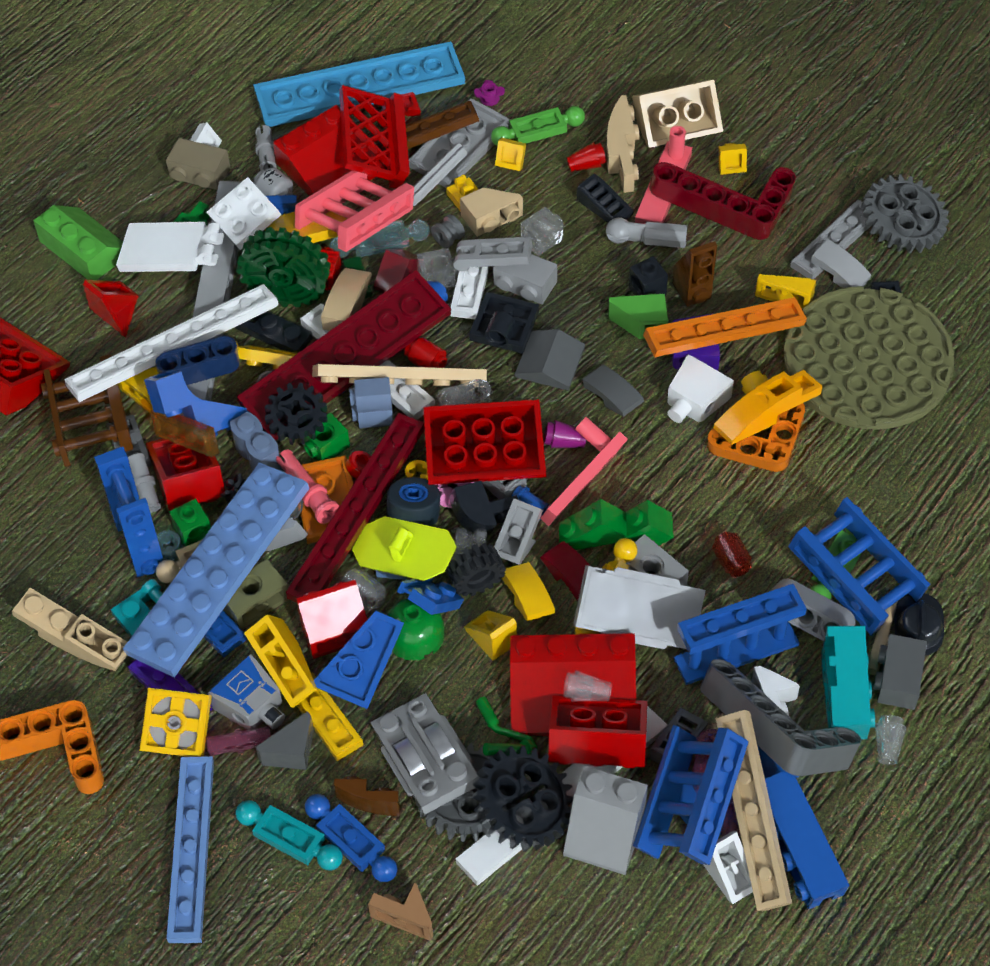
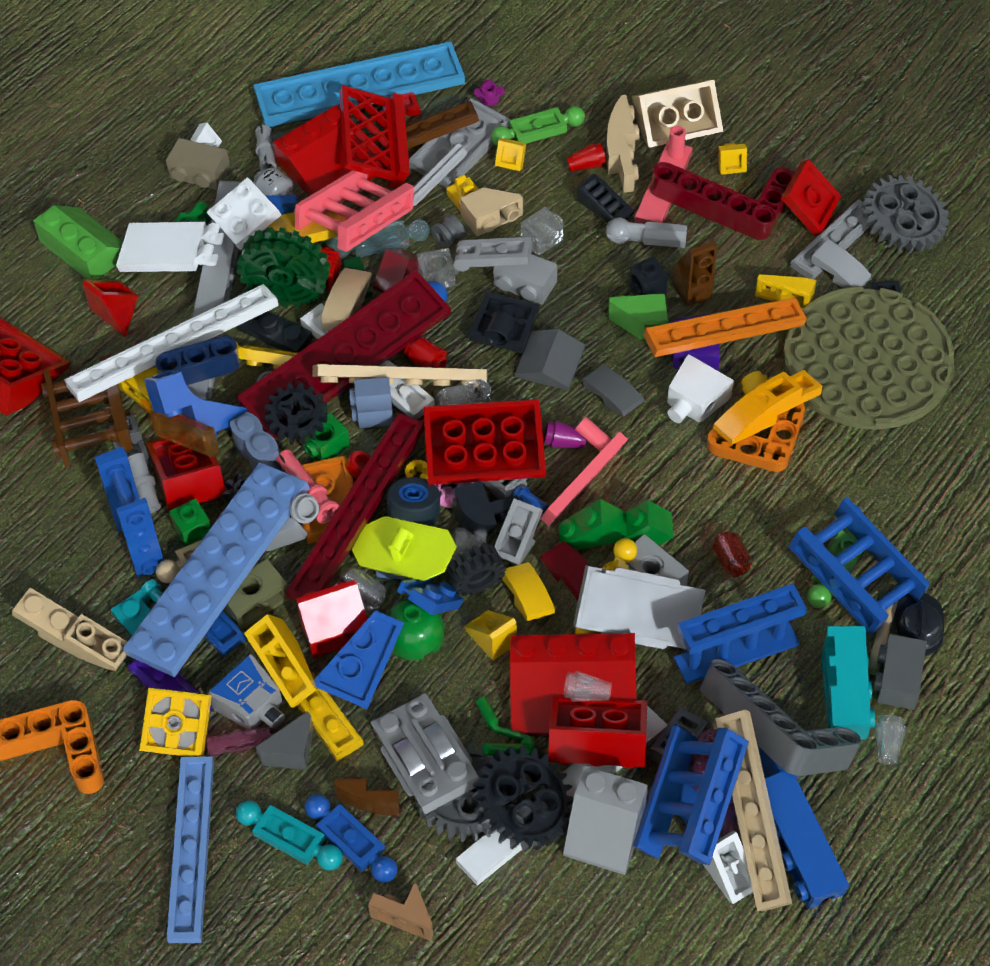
(166, 538): clear light blue bush -> none
(304, 508): none -> light grey plate
(469, 292): white plate -> none
(775, 687): white slope -> none
(811, 197): none -> red plate
(824, 611): light grey beam -> none

